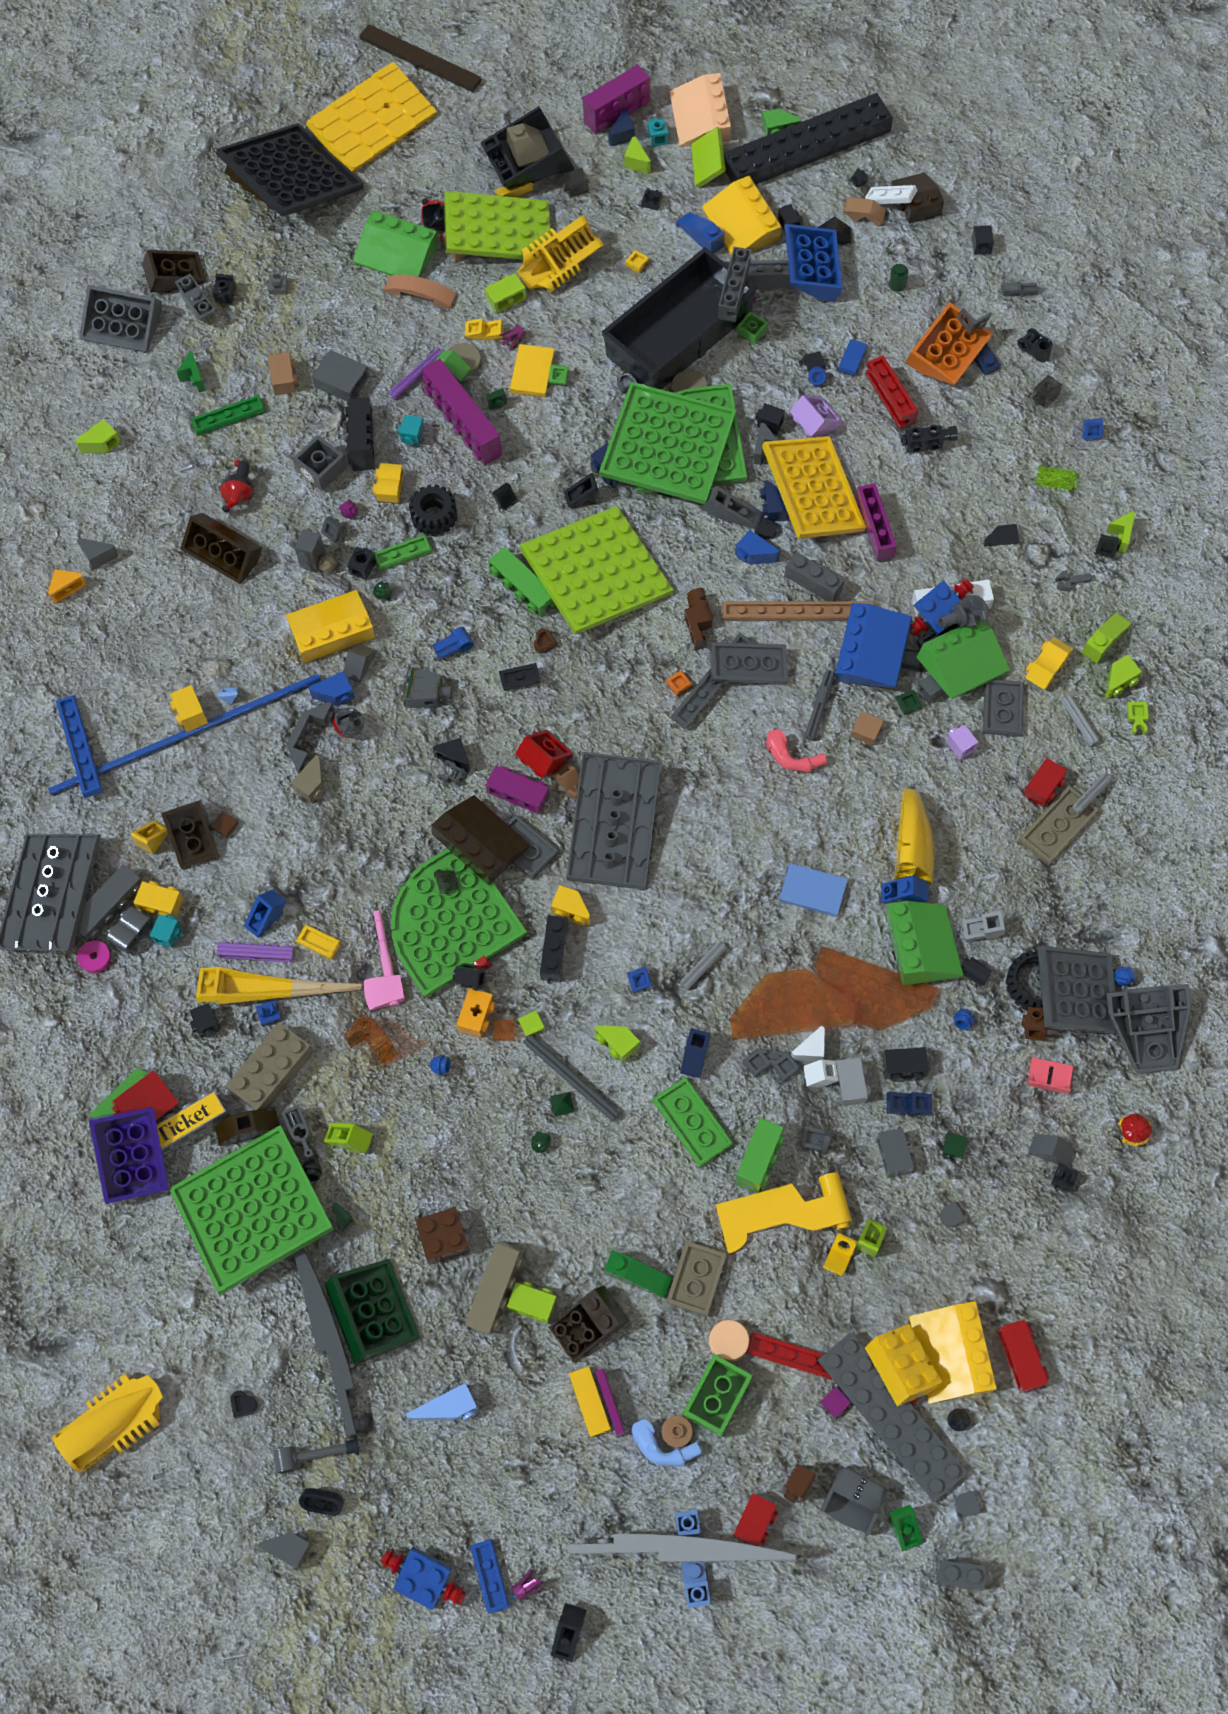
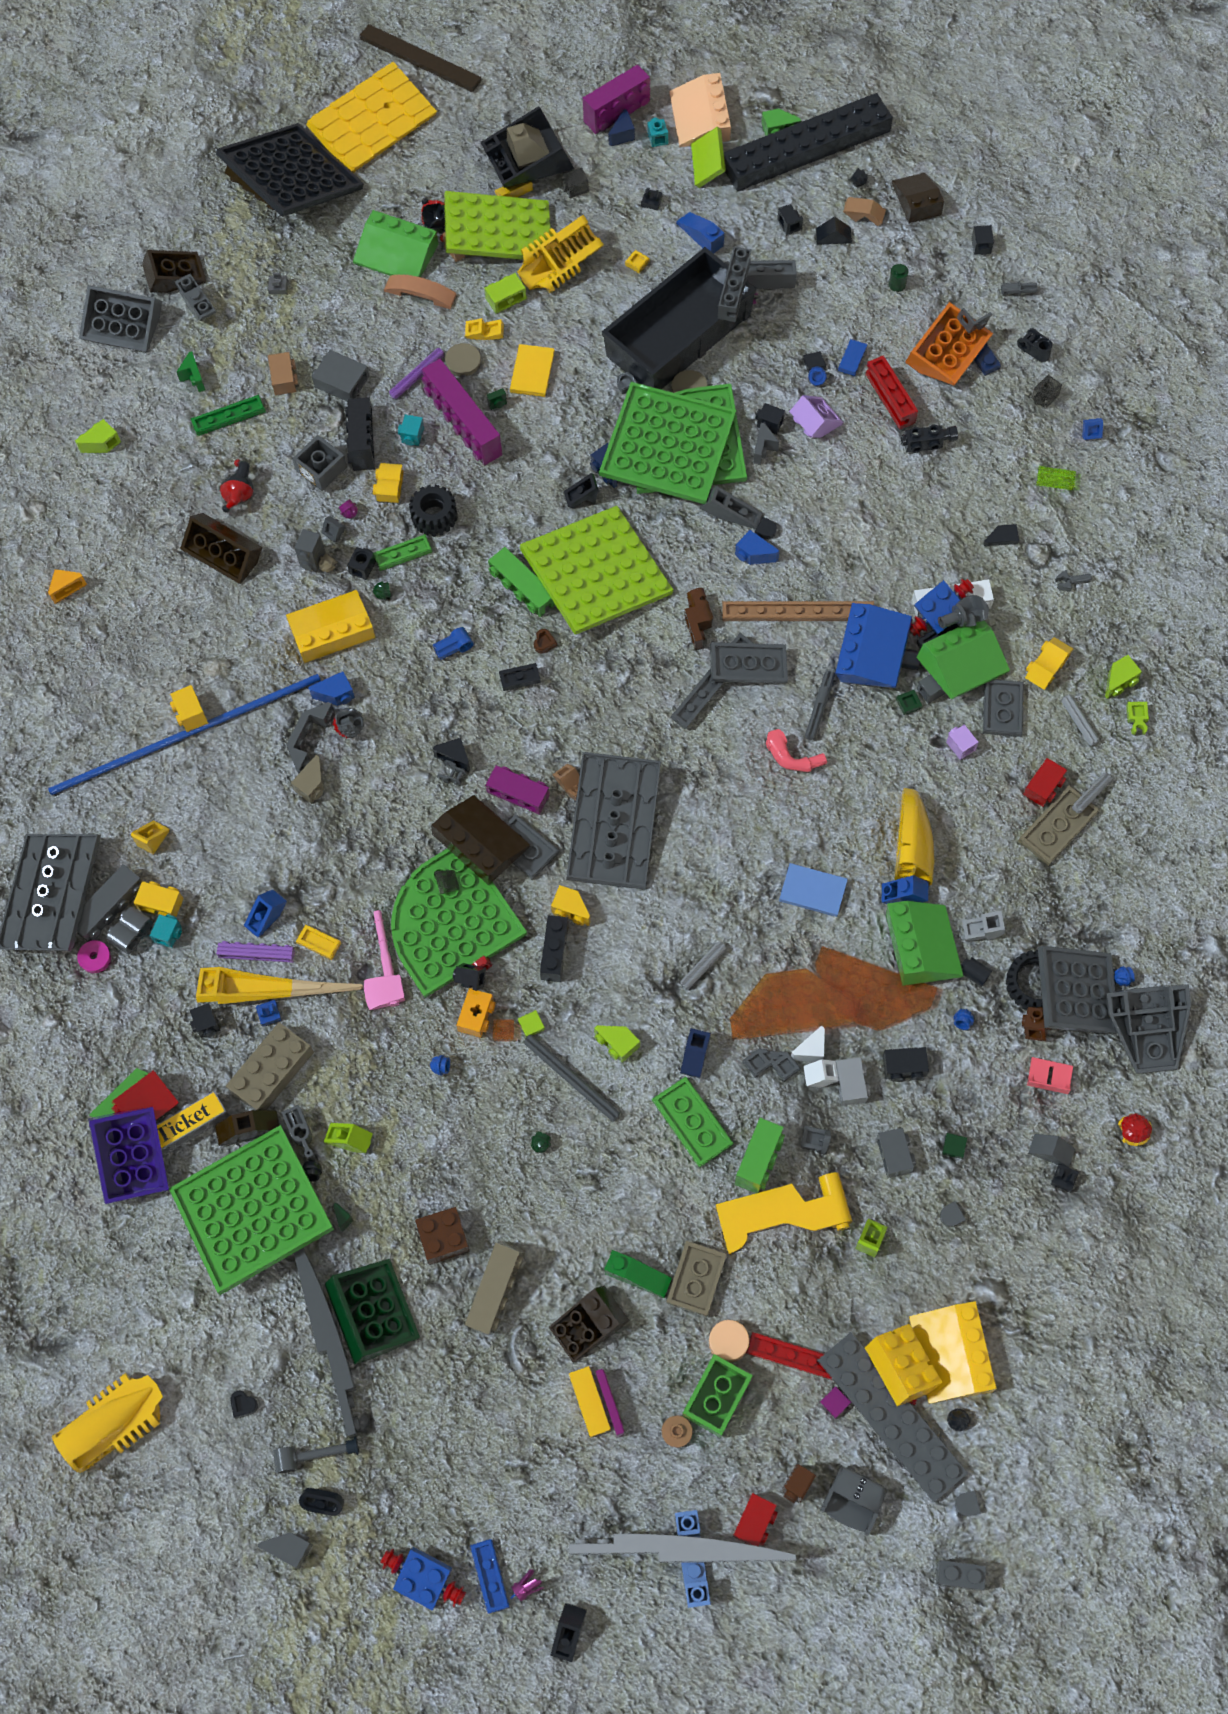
(79, 746): blue tile -> none
(97, 552): dark grey slope -> none
(190, 834): dark brown slope -> none
(224, 288): black brick -> none
(224, 824): reddish brown tile -> none
(228, 694): light blue slope -> none
(358, 662): dark grey slope -> none
(380, 1042): clear orange tile -> none
(425, 689): dark grey torso -> none
(449, 1406): light blue slope -> none
(455, 364): bright green slope -> none
(504, 495): black tile -> none
(517, 333): flat silver piece -> none
(532, 1302): lime brick -> none
(543, 753): red slope -> none
(558, 375): bright green tile -> none
(562, 1104): dark green slope -> none
(636, 158): lime slope -> none
(639, 979): blue tile -> none
(643, 1435): light blue piece -> none
(678, 683): orange tile -> none
(743, 216): yellow slope -> none
(752, 327): bright green piece -> none
(774, 505): dark blue slope -> none
(813, 487): yellow plate -> none
(814, 261): blue slope -> none
(814, 577): dark grey brick -> none
(838, 1256): yellow bracket -> none
(867, 728): medium nougat piece -> none
(876, 521): magenta brick -> none
(892, 194): white tile -> none
(905, 1527): green slope -> none
(908, 1104): dark blue slope -> none
(1023, 1356): red brick -> none
(1105, 637): lime slope -> none
(1107, 545): black tile -> none
(1122, 528): lime slope -> none

